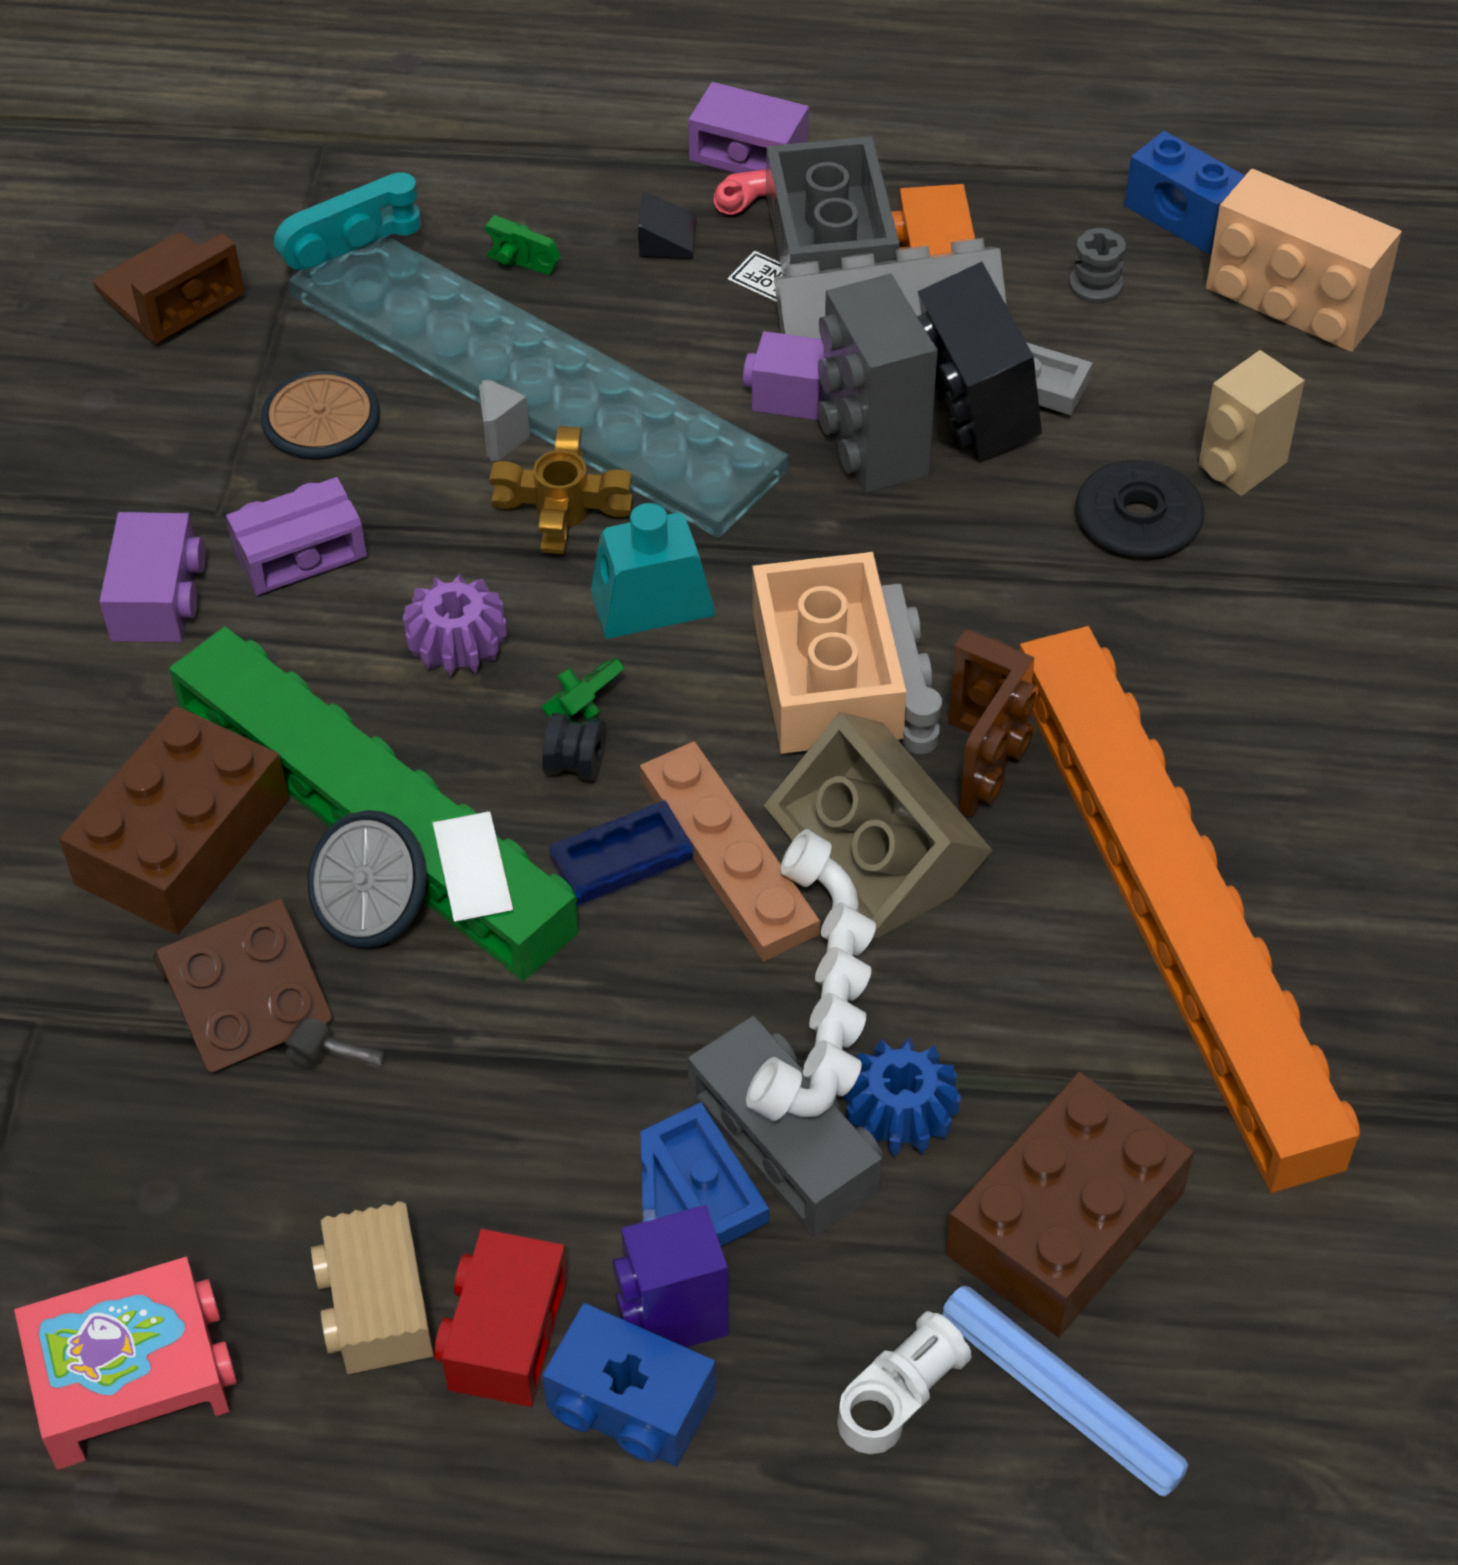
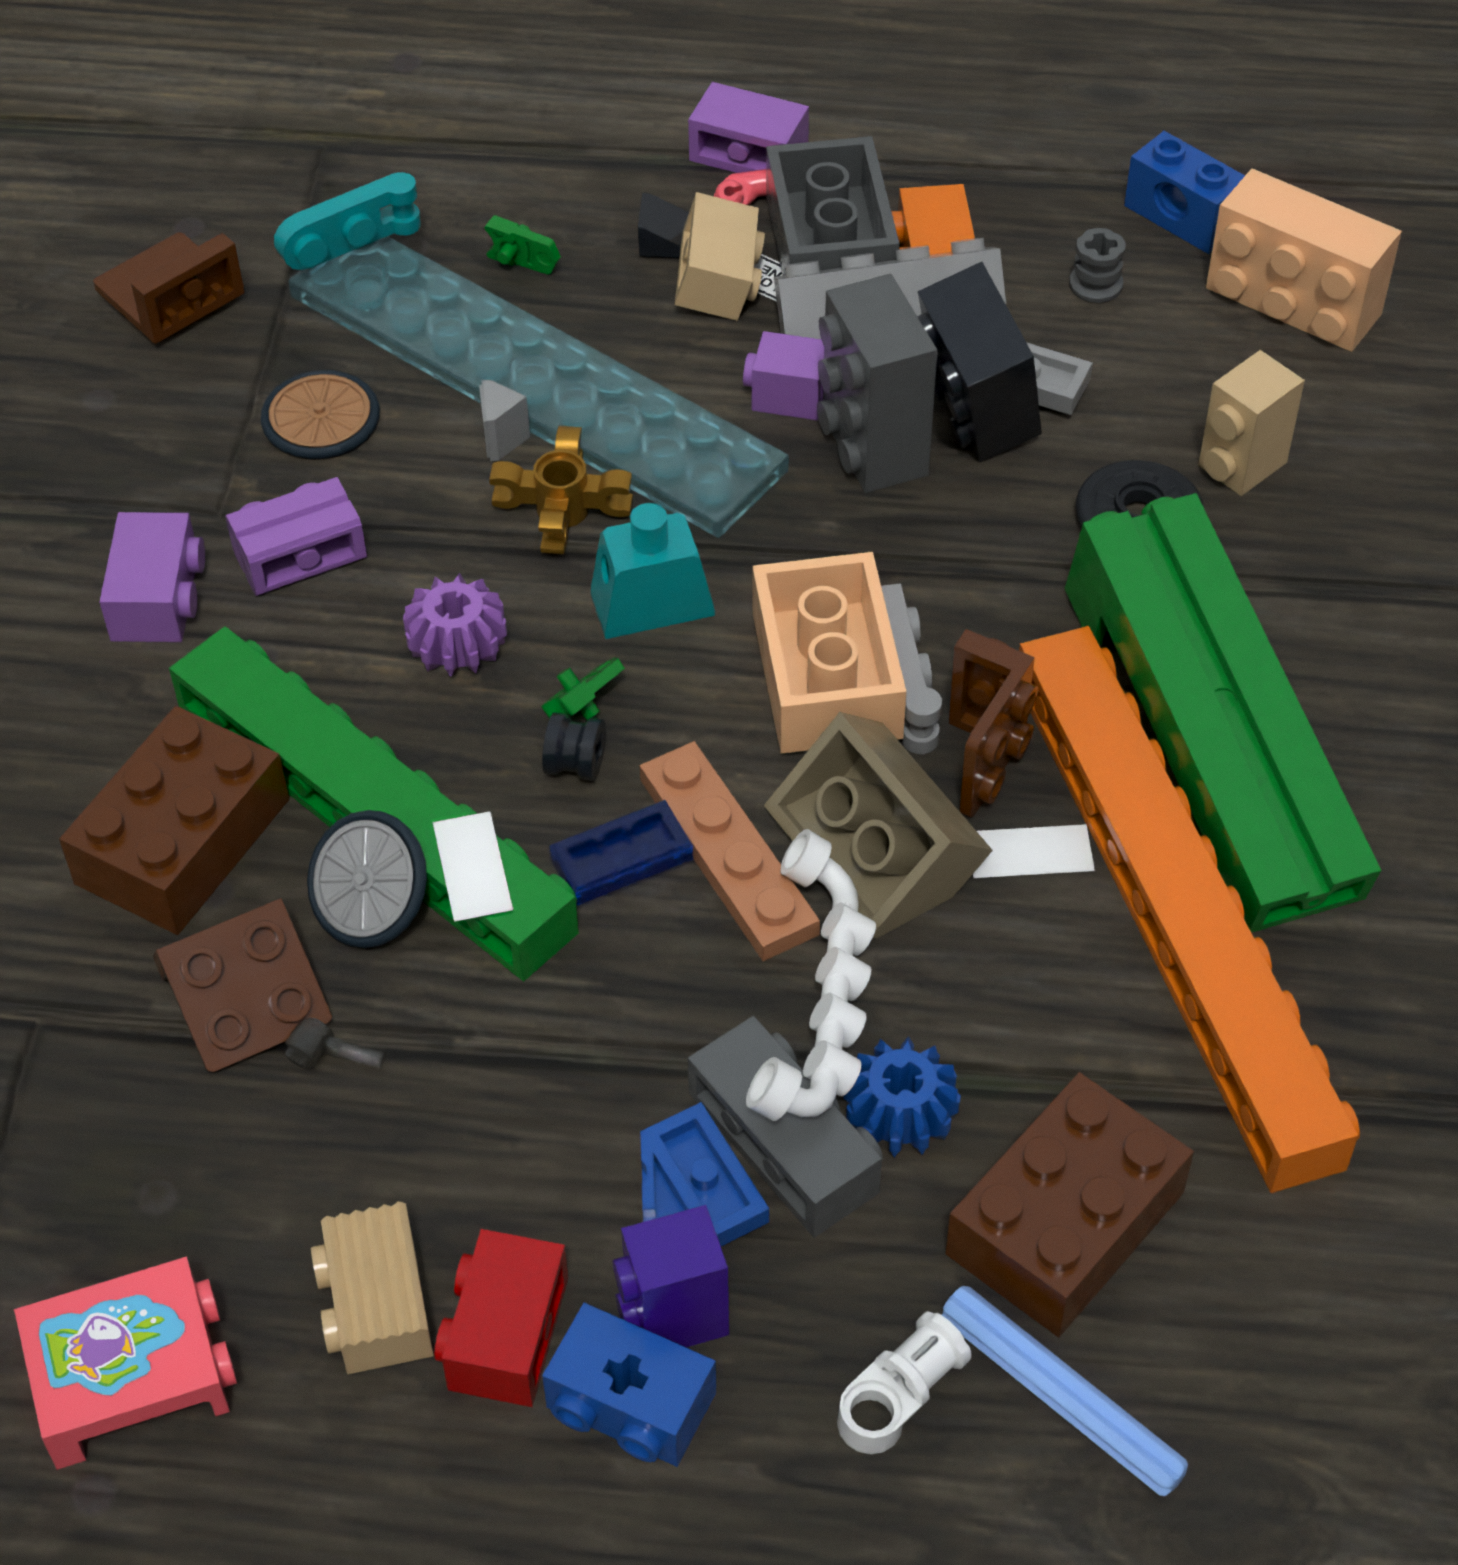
(719, 257): none -> tan brick
(1036, 851): none -> white sticker
(1221, 710): none -> green brick

